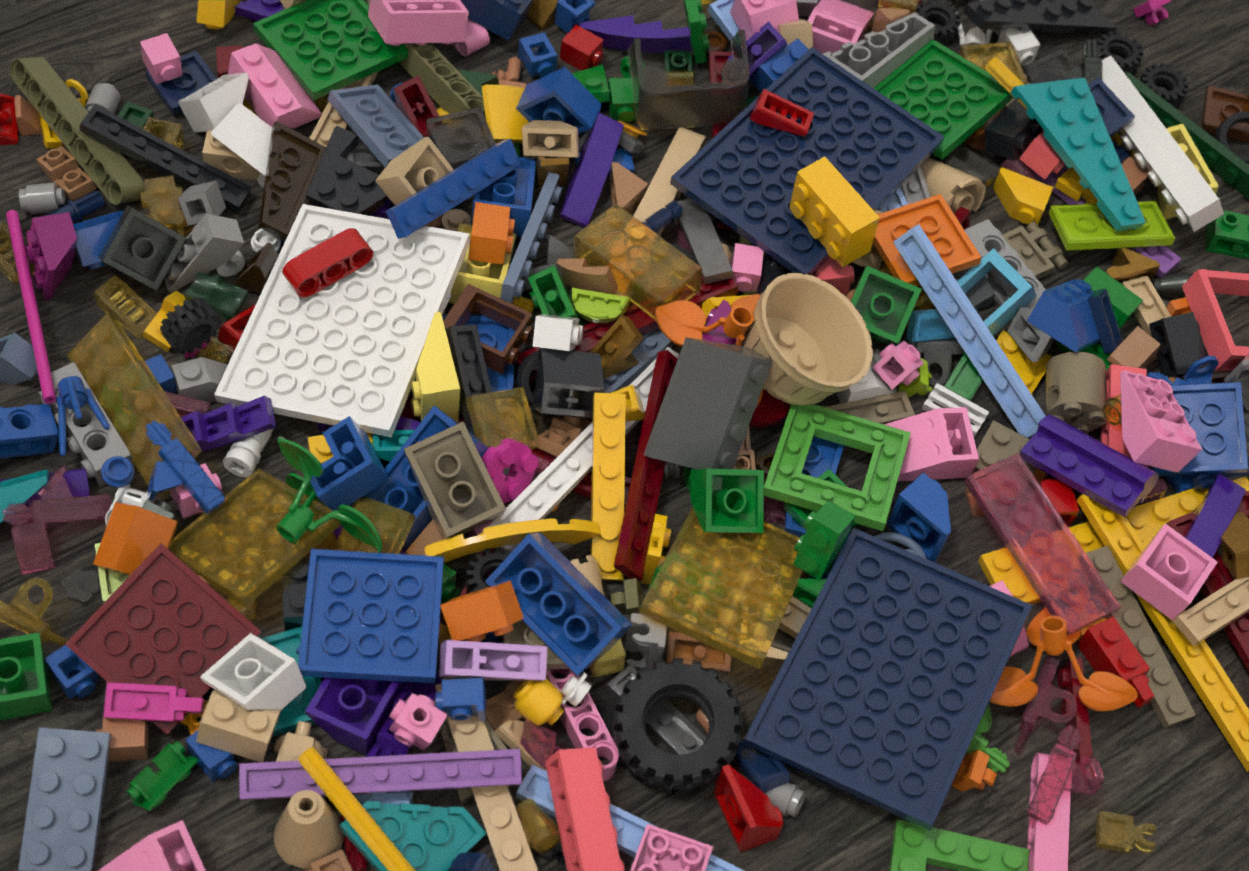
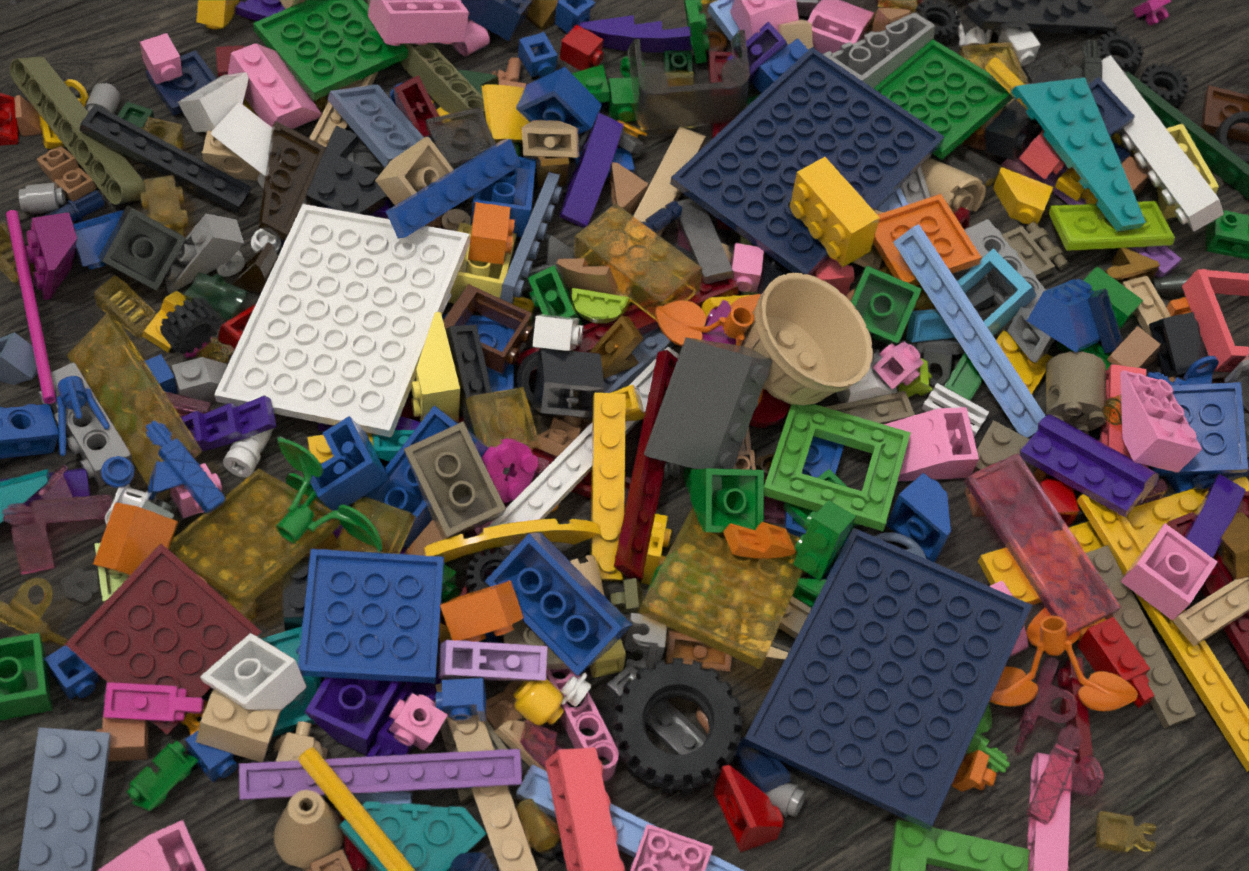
(201, 200): light grey brick -> none
(327, 262): red beam -> none
(762, 543): none -> orange slope
(770, 103): red slope -> none

